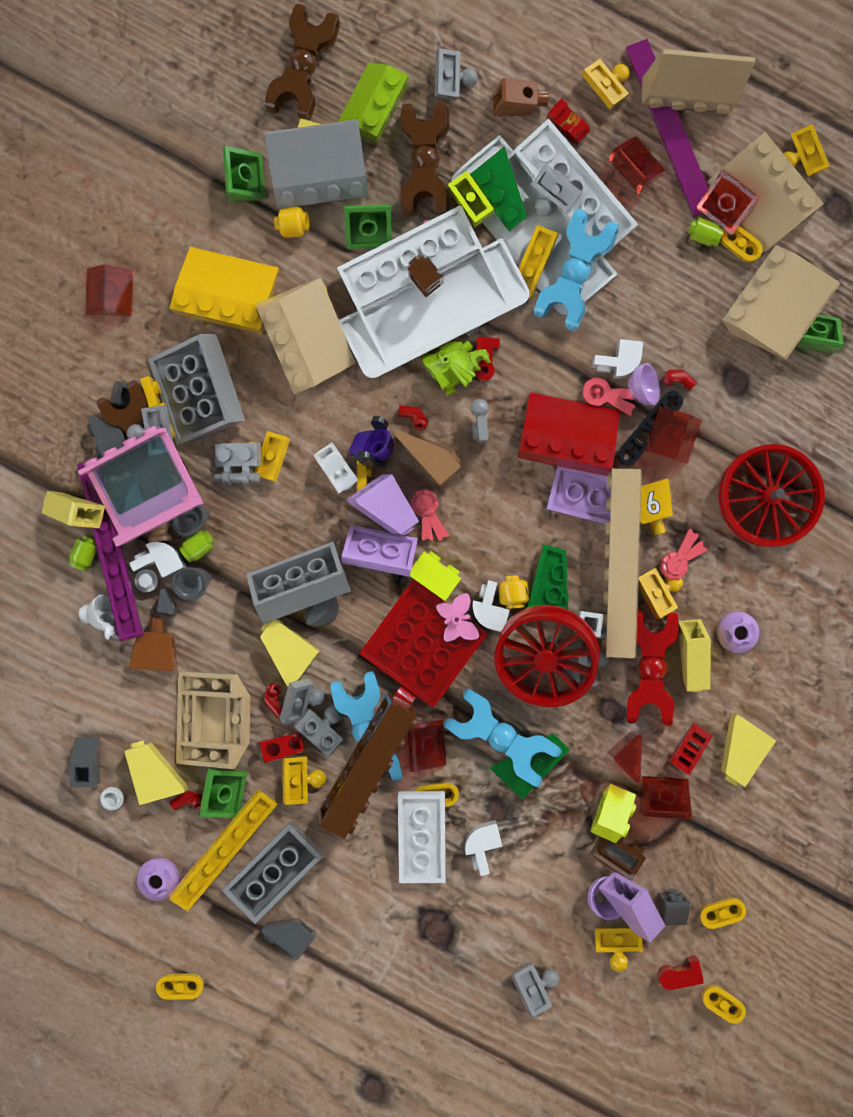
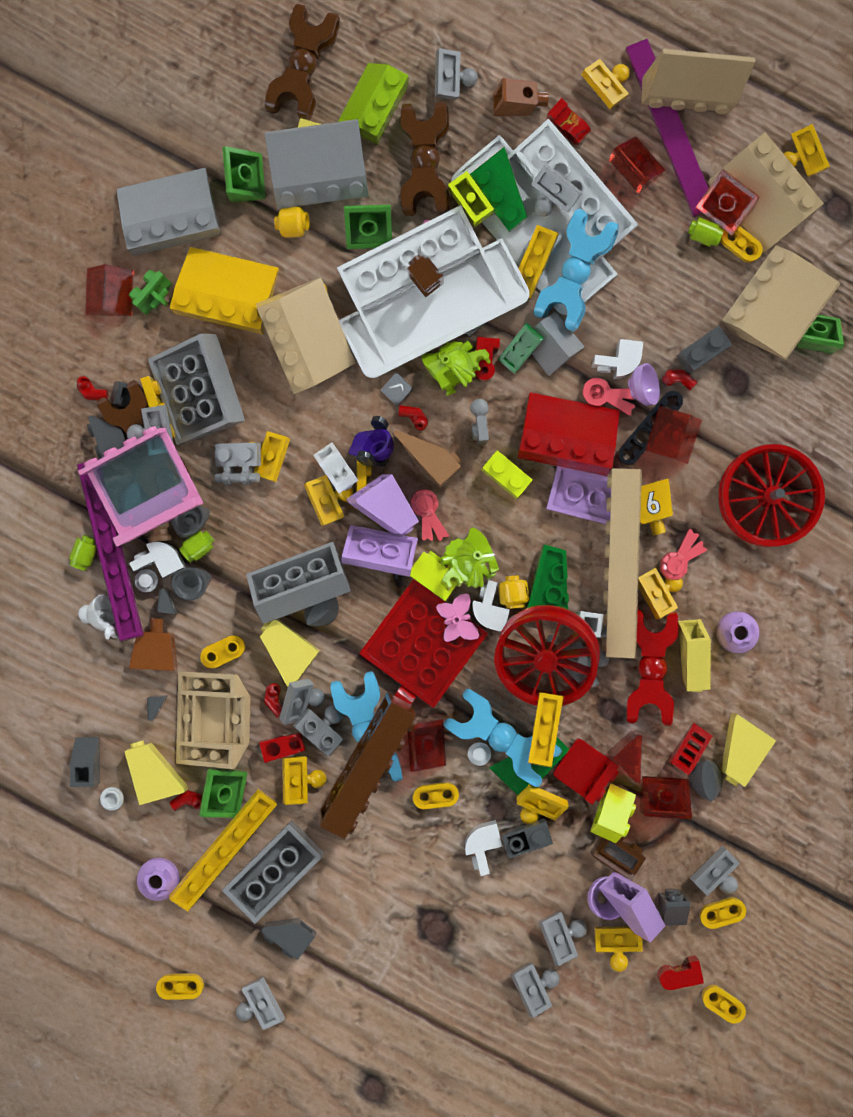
(72, 510): light yellow slope -> none
(88, 390): none -> red arm
(153, 292): none -> bright green hips
(154, 705): none -> dark grey slope
(167, 212): none -> light grey slope
(222, 651): none -> yellow plate
(261, 1003): none -> light grey plate
(326, 500): none -> yellow plate
(397, 389): none -> slope
(421, 836): white plate -> none
(468, 561): none -> lime helmet
(479, 753): none -> white plate
(506, 474): none -> neon yellow brick
(520, 348): none -> green plate
(527, 838): none -> dark grey slope
(541, 802): none -> yellow plate
(545, 729): none -> yellow plate
(557, 346): none -> light grey slope
(559, 936): none -> light grey plate
(586, 771): none -> red bracket
(703, 350): none -> dark grey brick
(706, 780): none -> dark grey piece
(716, 872): none -> light grey plate

